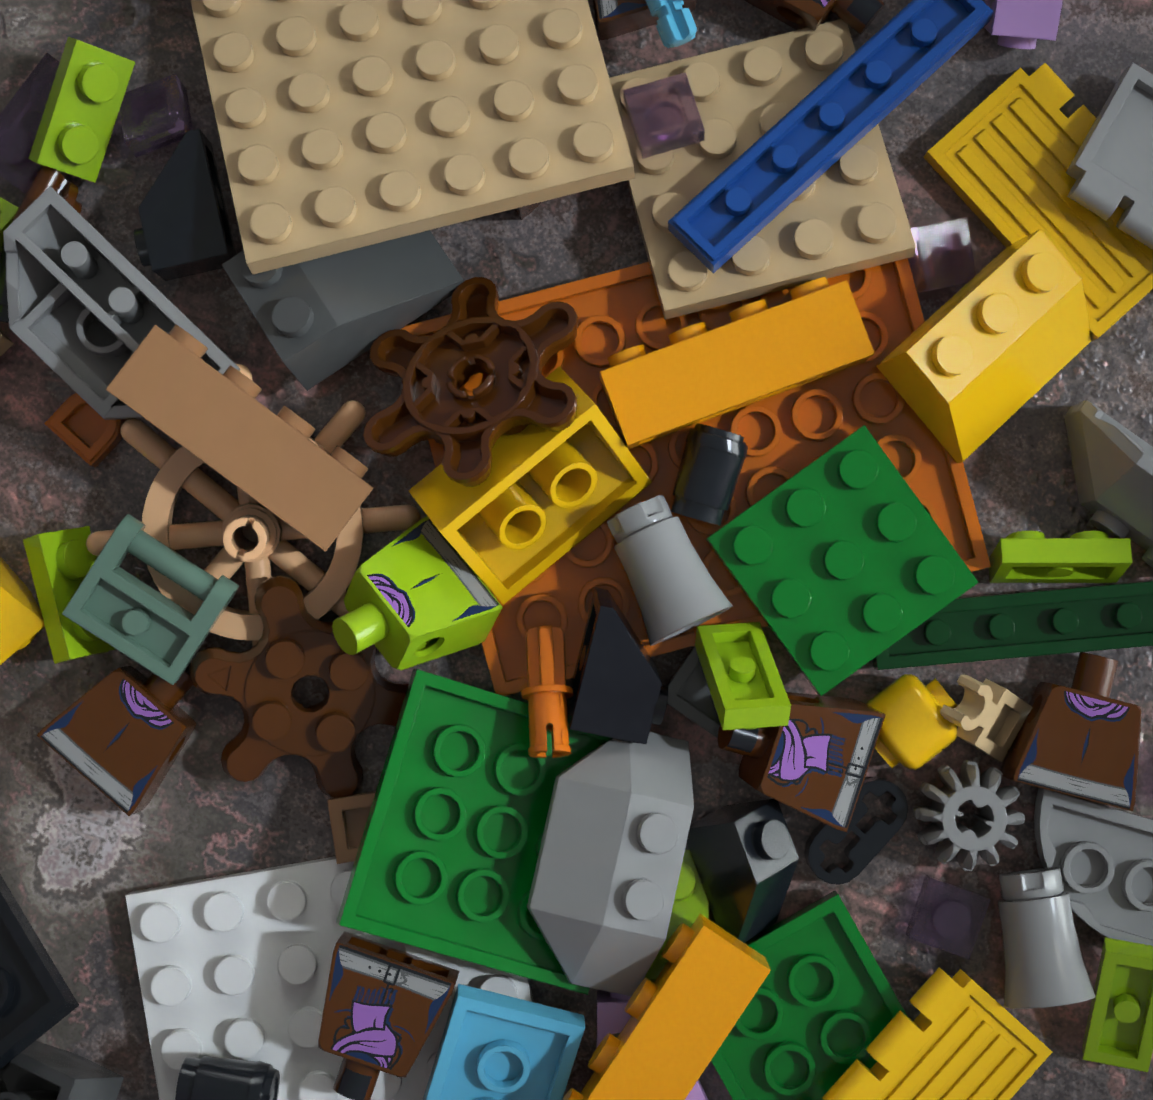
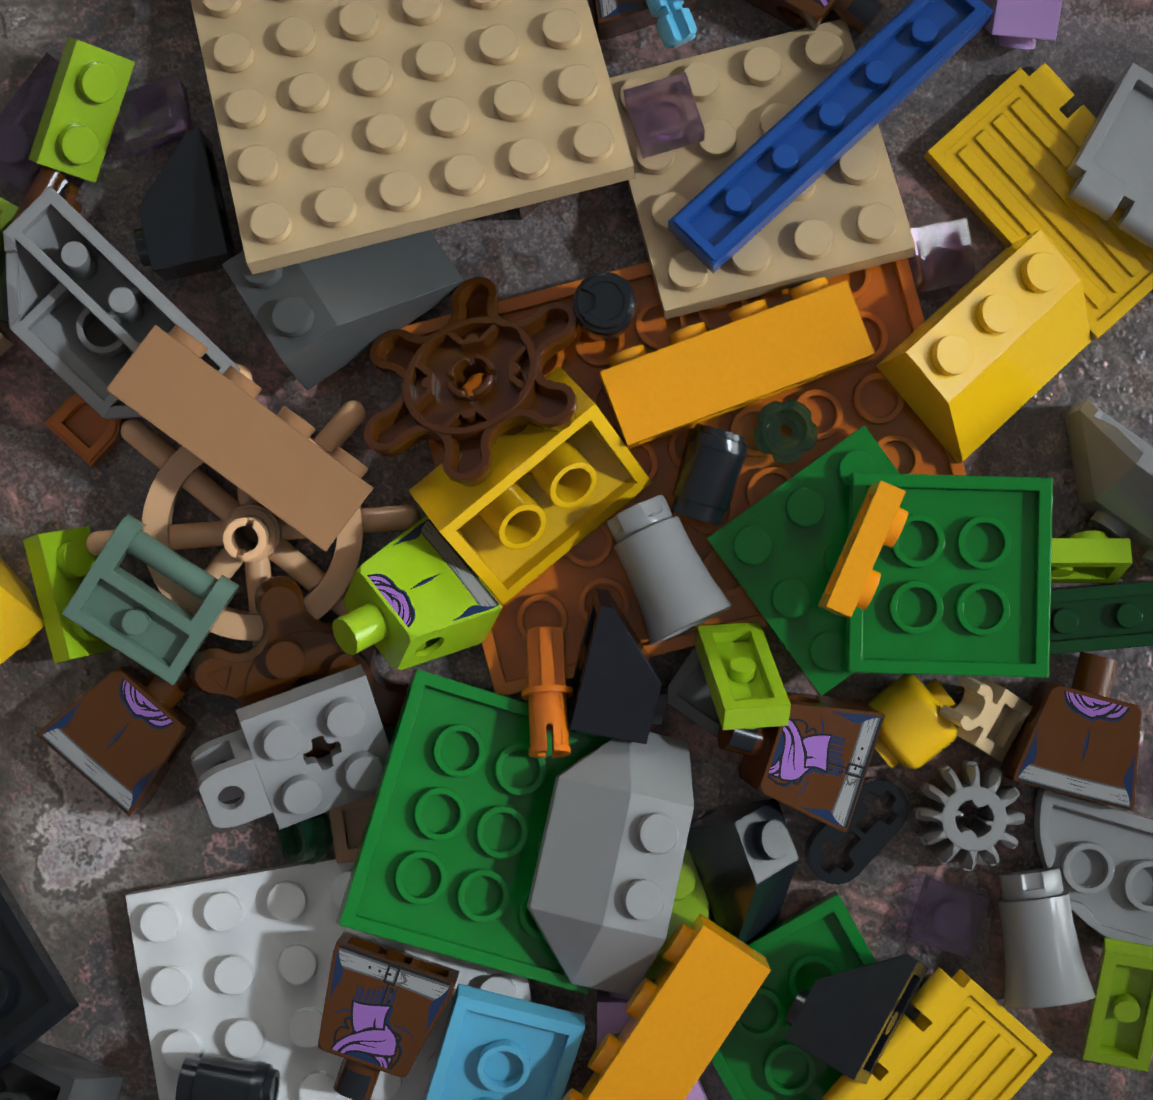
(268, 757): none -> light grey plate
(306, 840): none -> clear green plate
(604, 305): none -> black piece
(795, 416): none -> clear green plate
(854, 1014): none -> black slope
(876, 525): none -> light orange plate
(962, 581): none -> green plate

